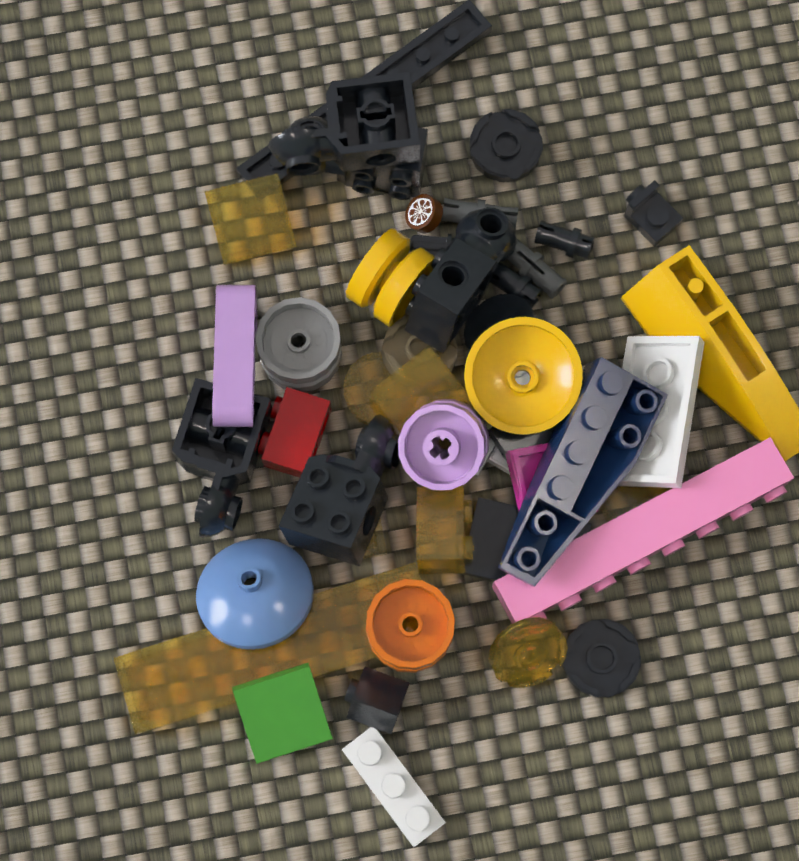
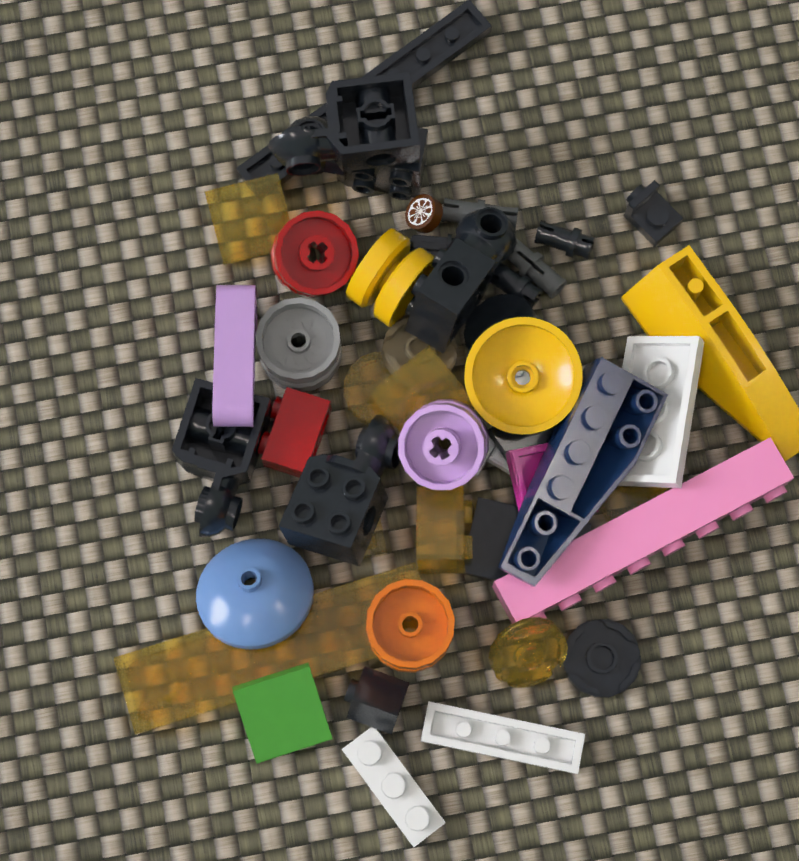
(335, 246): none -> red wheel
(503, 737): none -> white plate
(506, 145): black tile -> none

